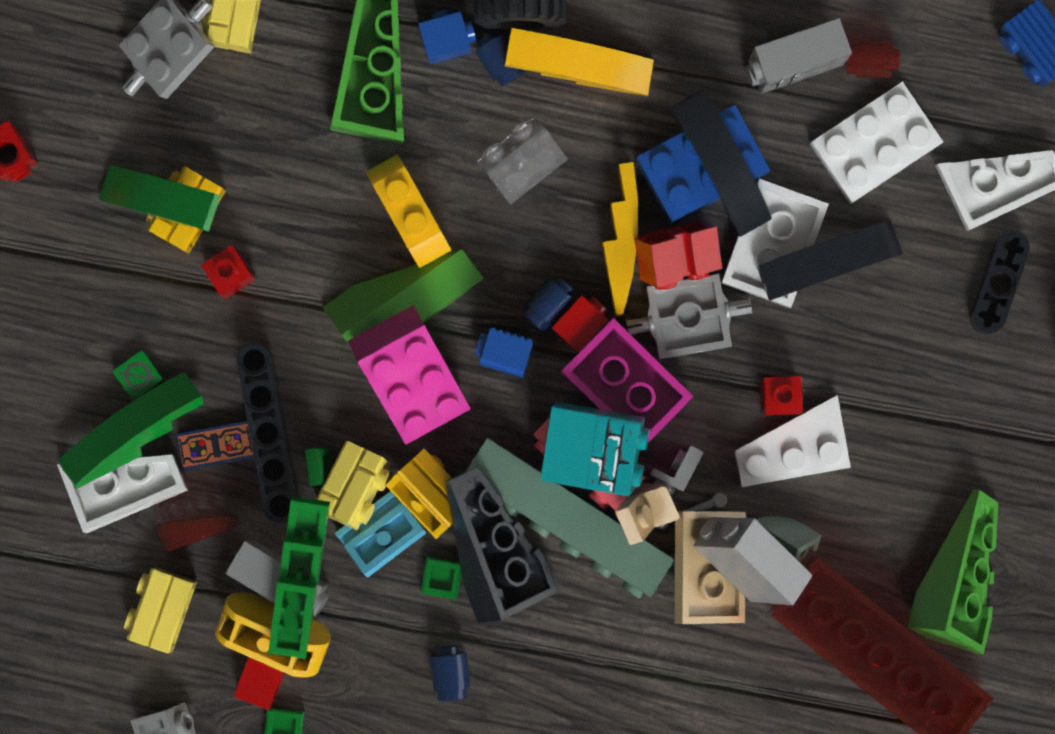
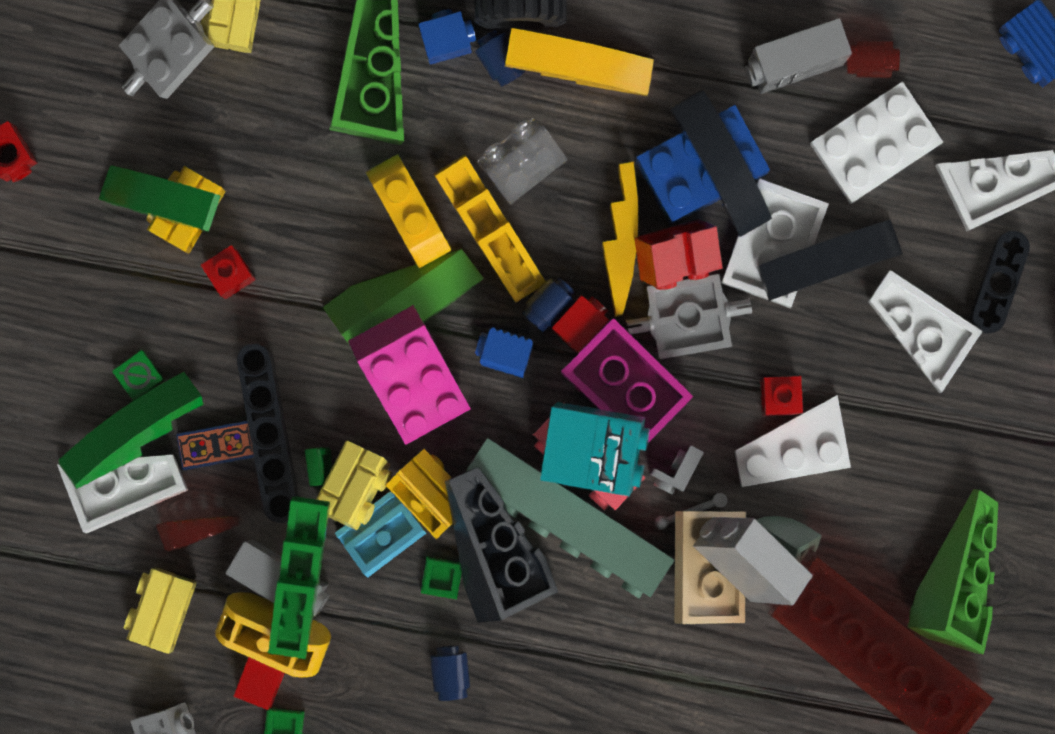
(489, 228): none -> yellow slope
(645, 509): tan slope -> none
(924, 327): none -> white wing

